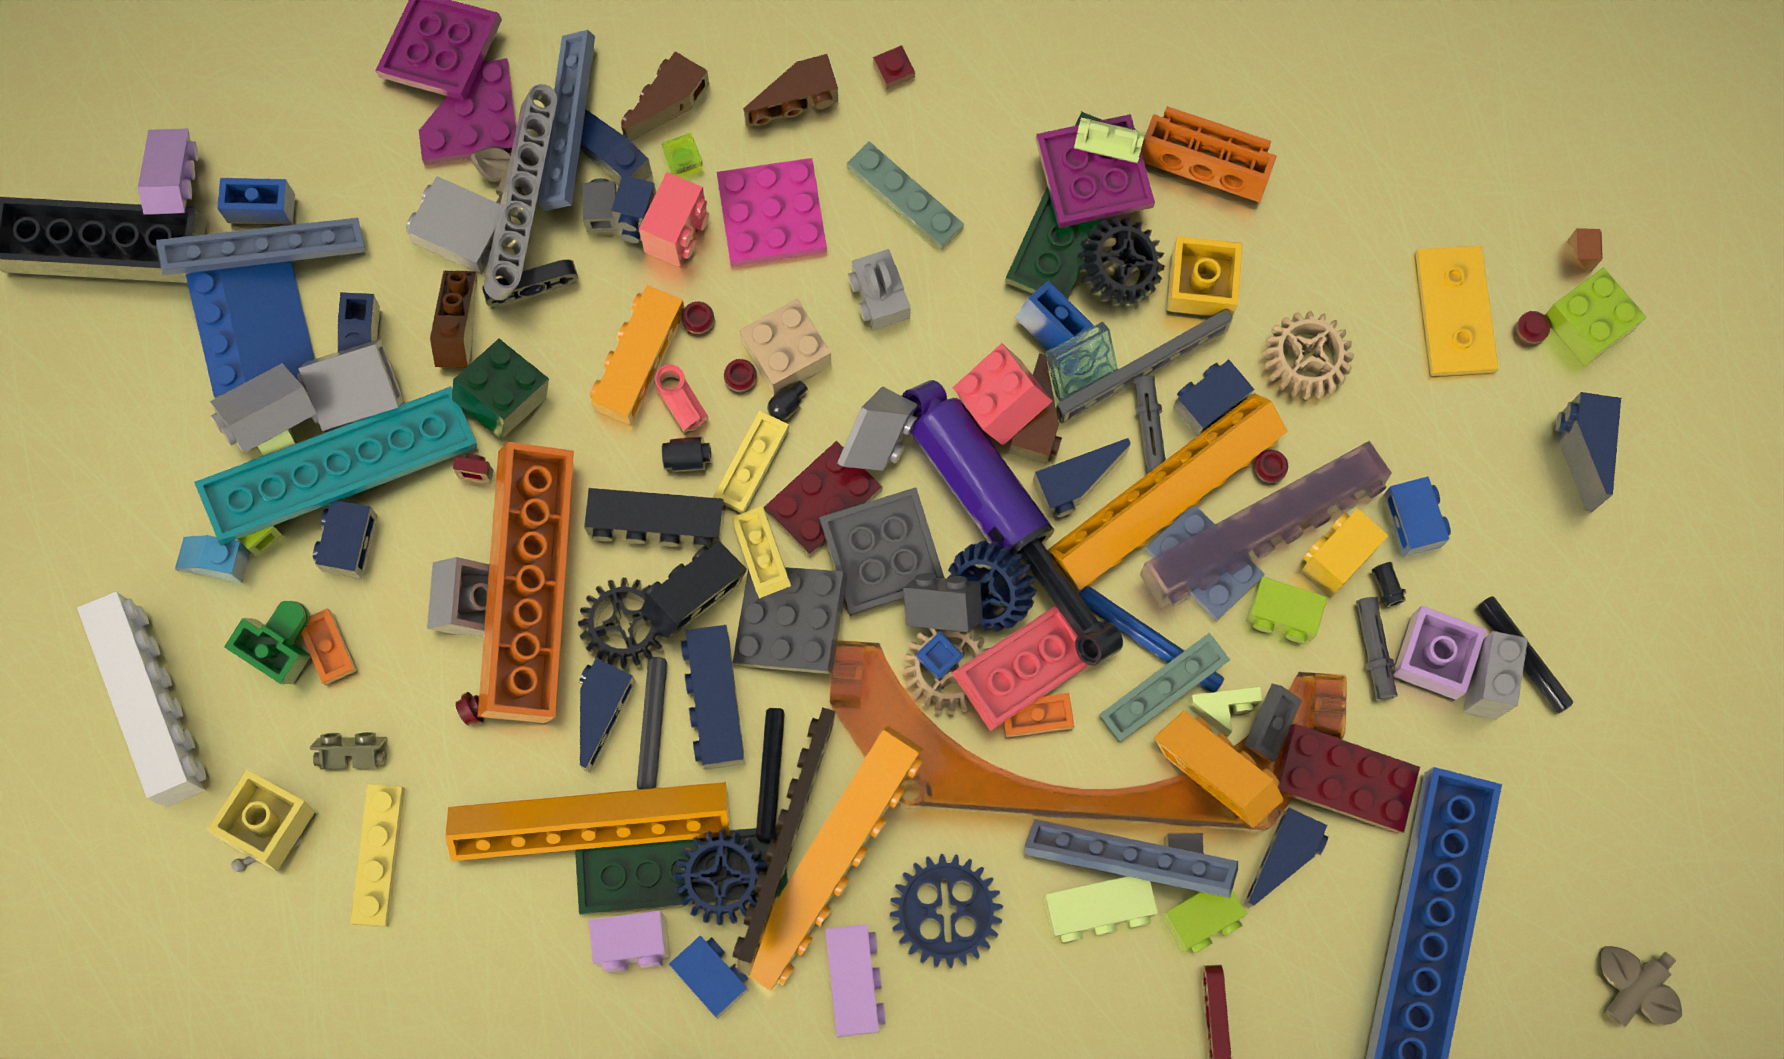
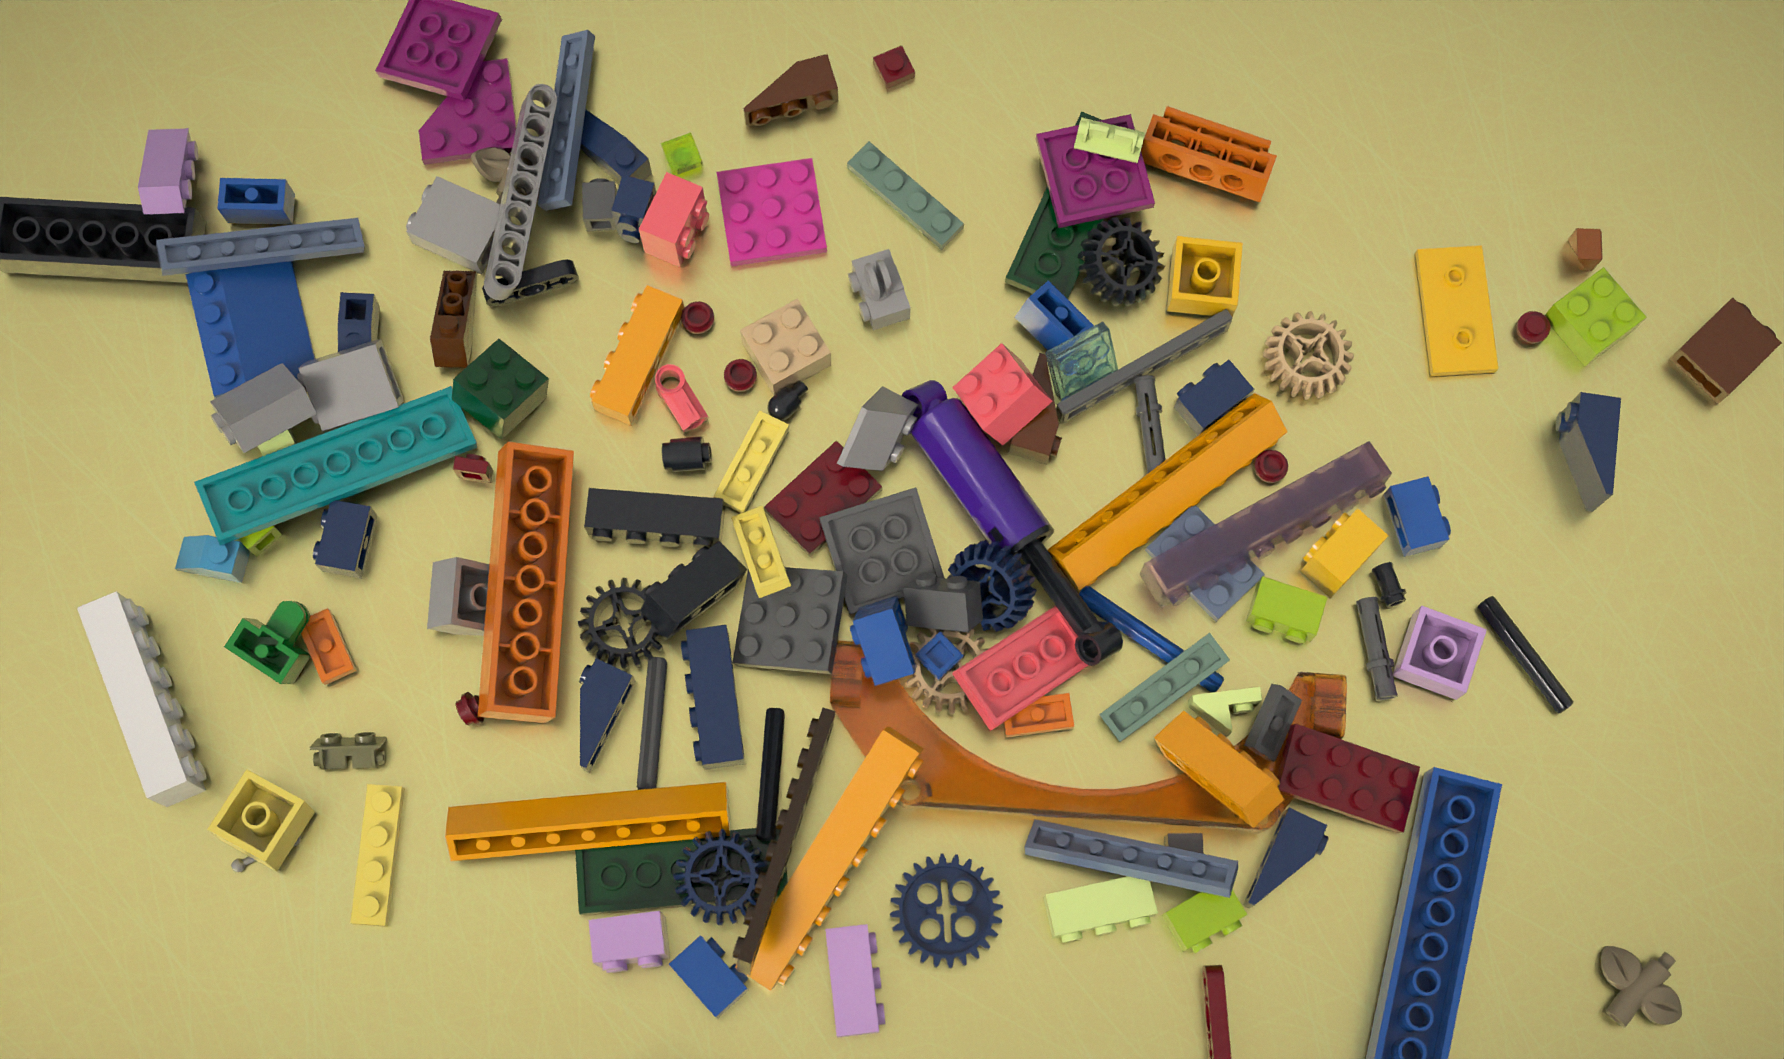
(671, 94): reddish brown slope -> none
(883, 639): none -> blue brick
(1071, 481): dark blue slope -> none
(1496, 676): light grey brick -> none
(1726, 350): none -> reddish brown brick

